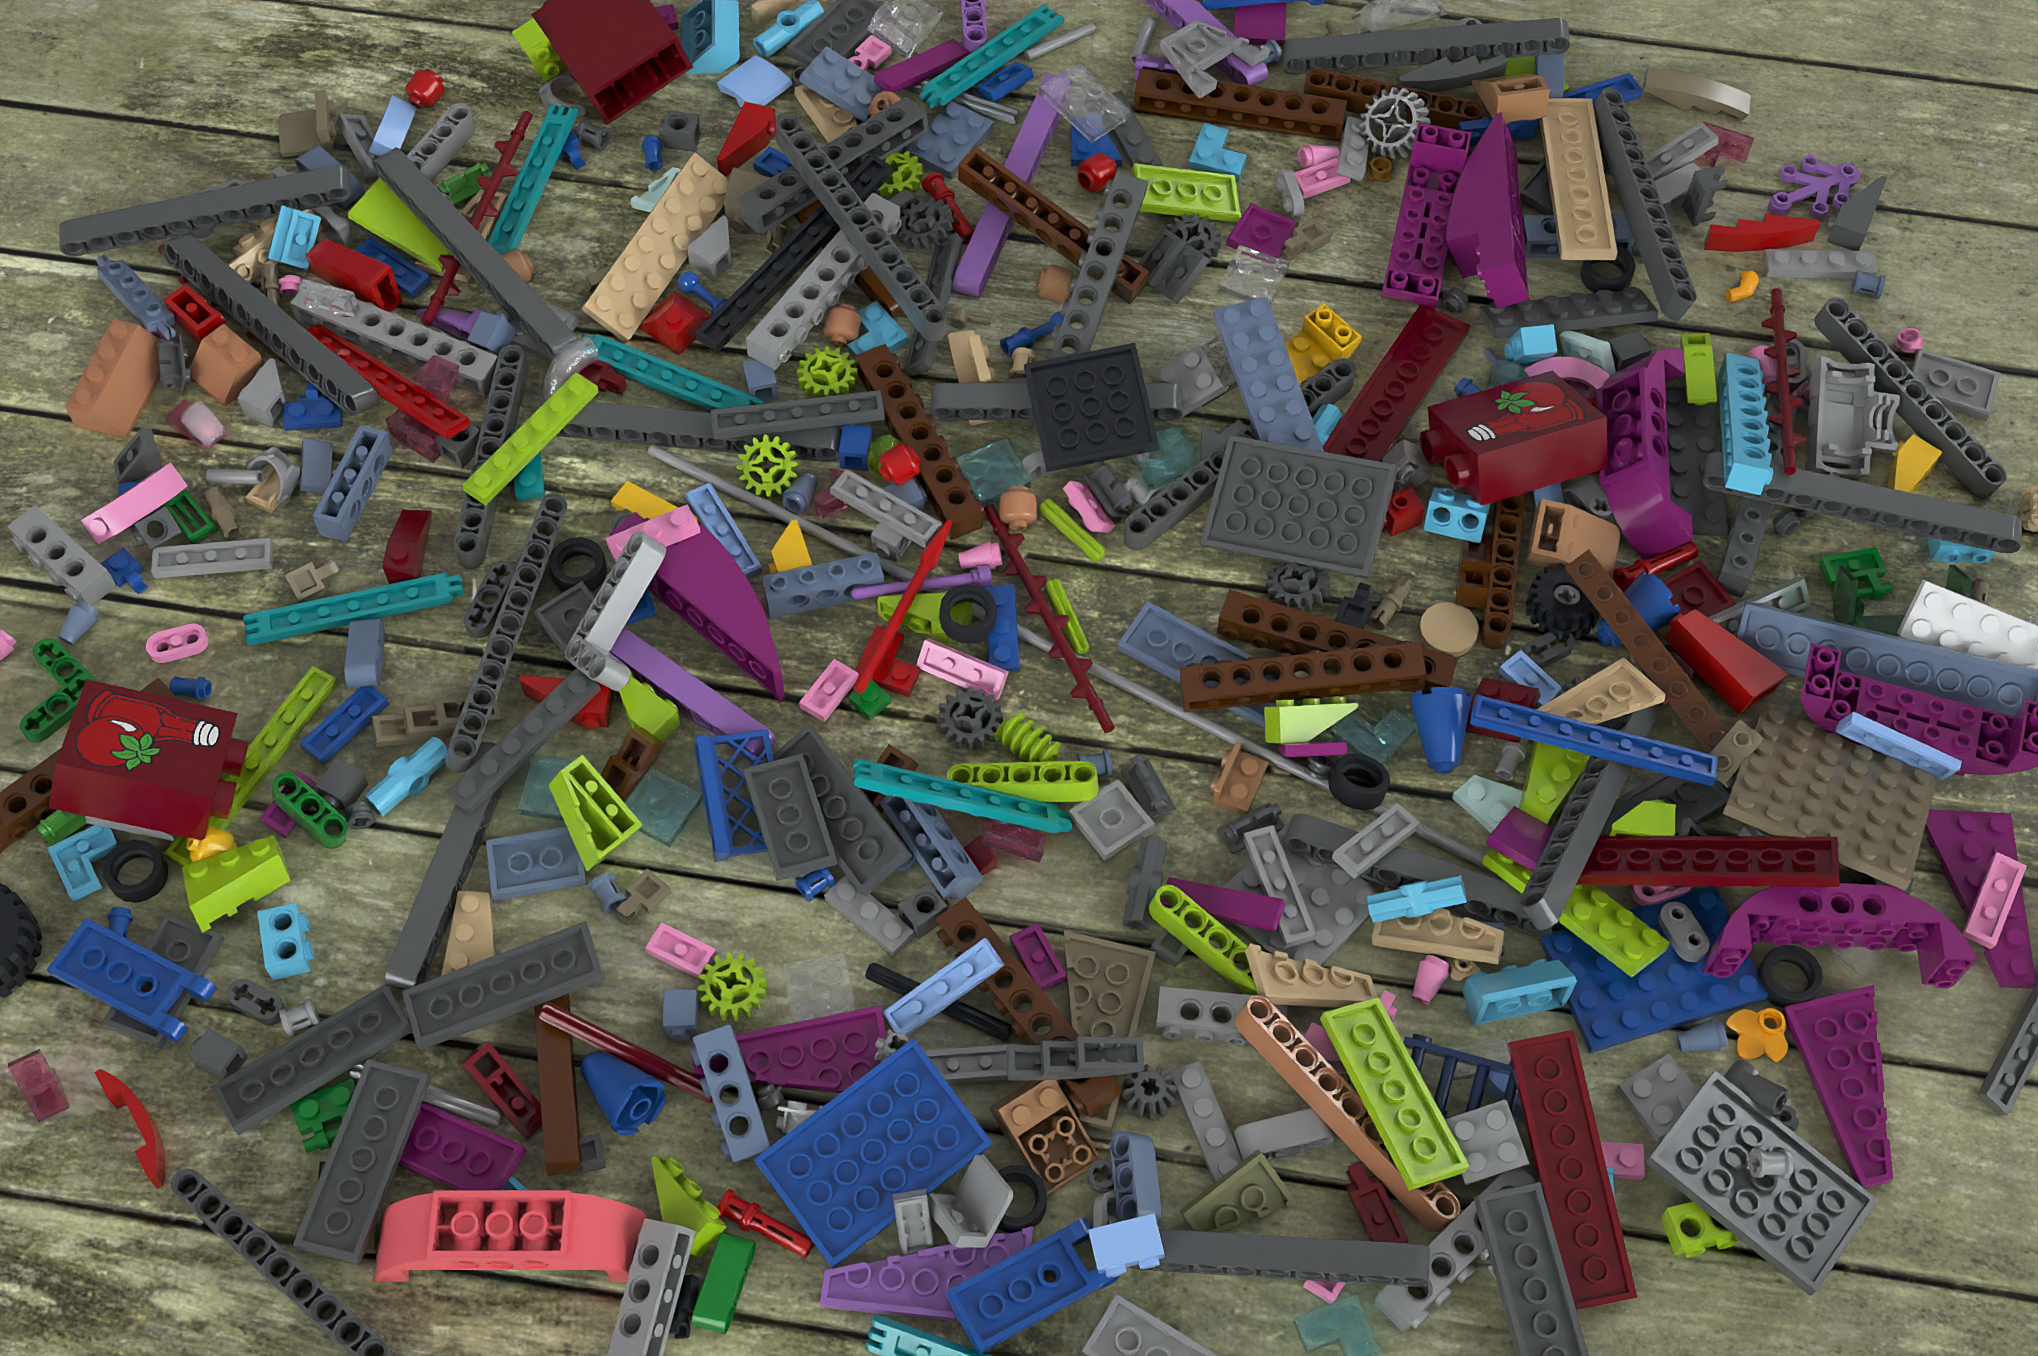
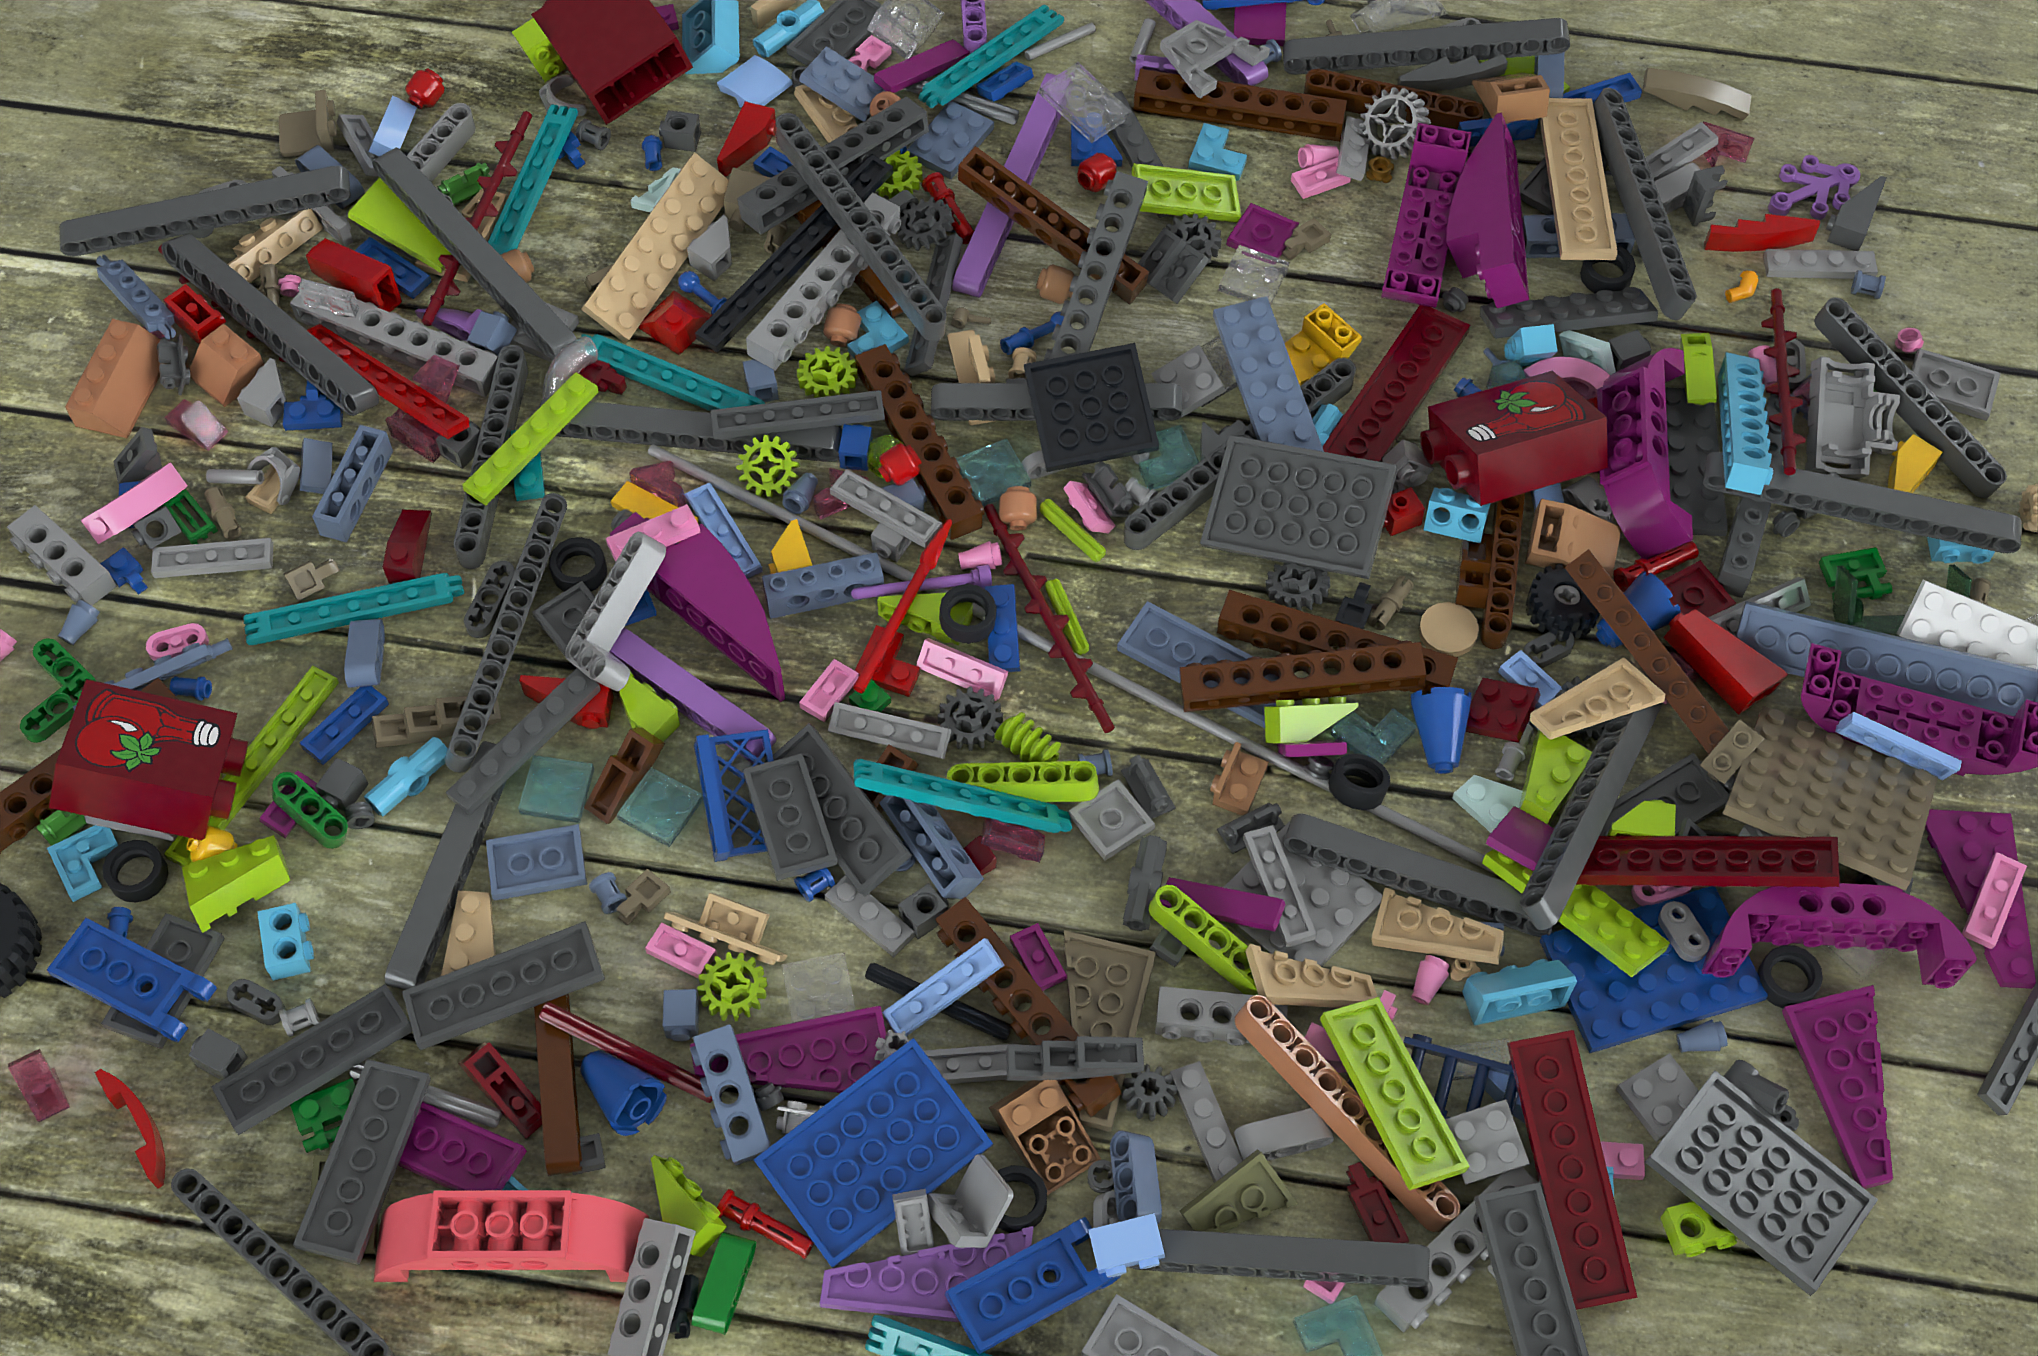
(168, 667): none -> sand blue plate
(294, 237): medium azure plate -> none
(592, 812): lime wedge -> none
(659, 481): none -> clear pink slope
(731, 923): none -> tan bracket
(889, 729): none -> light grey plate
(1292, 196): light grey plate -> none
(1375, 840): light grey plate -> none
(1416, 899): medium azure piece -> none
(1594, 740): blue tile -> none
(1755, 1037): light orange plate -> none
(1771, 1163): light grey bush -> none

